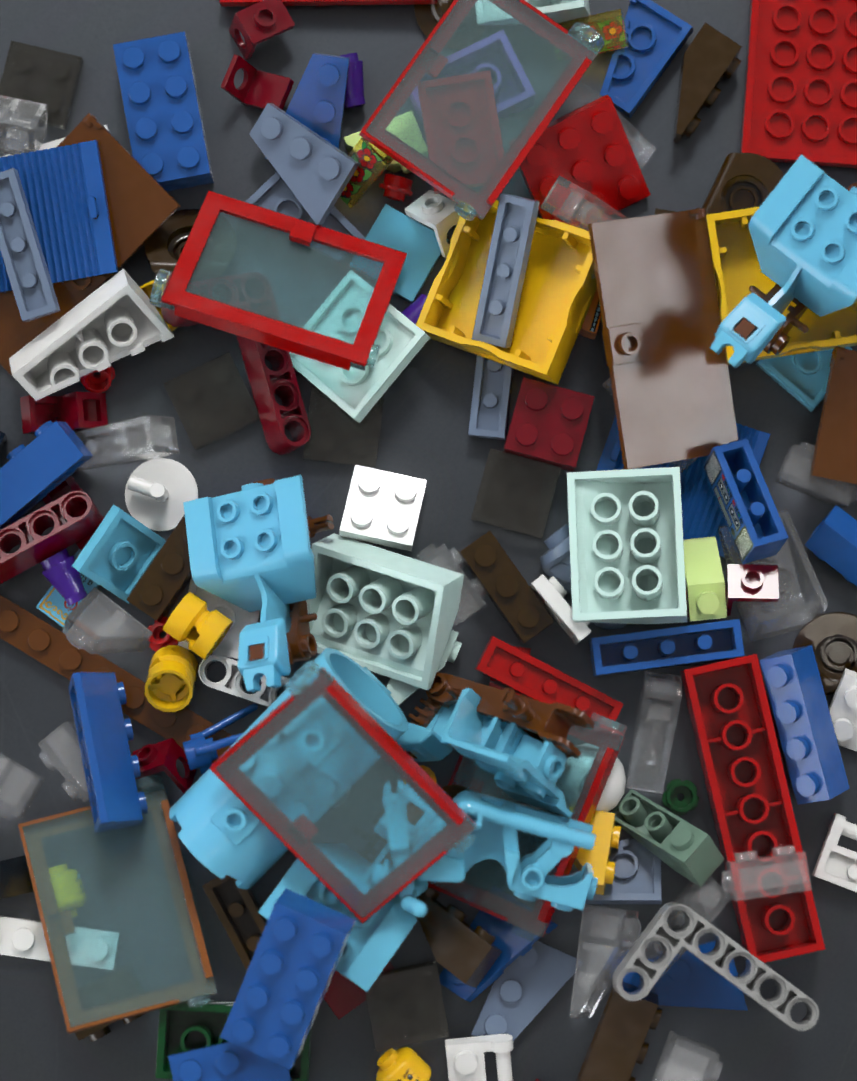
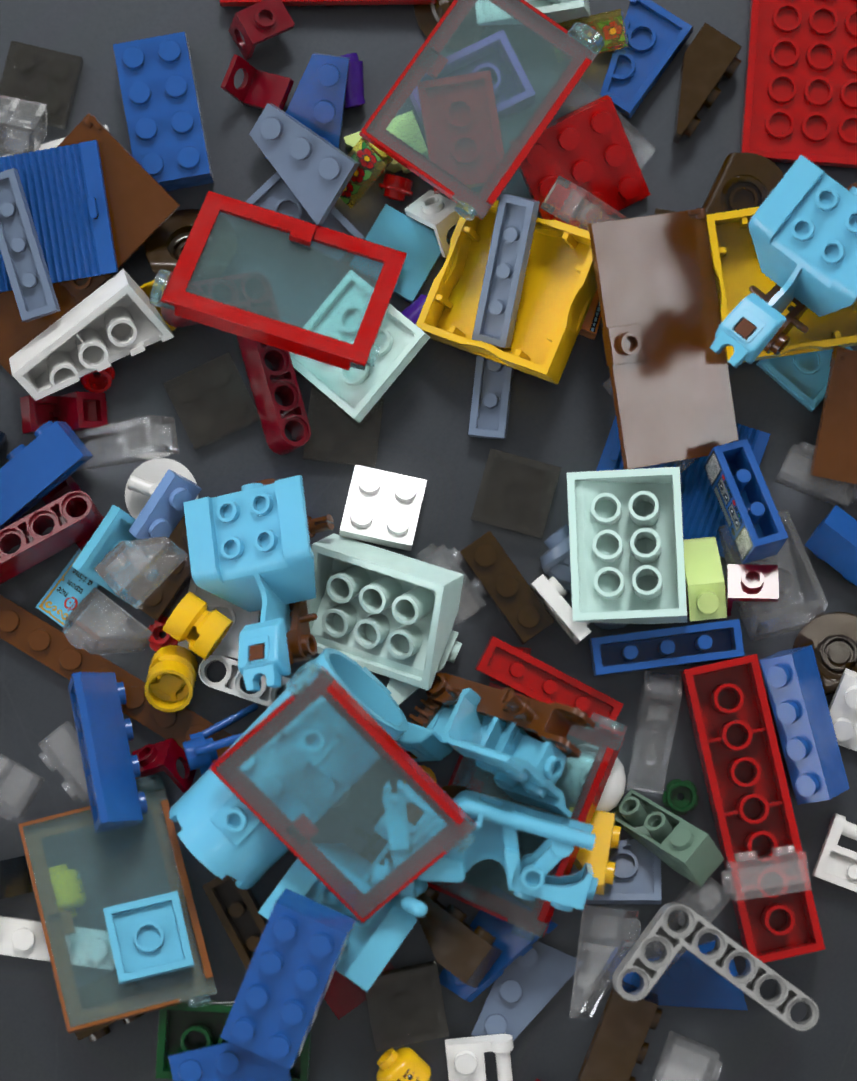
(64, 577): dark purple cone -> none
(139, 567): none -> clear slope
(148, 937): none -> medium azure plate
(164, 507): none -> medium blue plate
(549, 424): dark red brick -> none

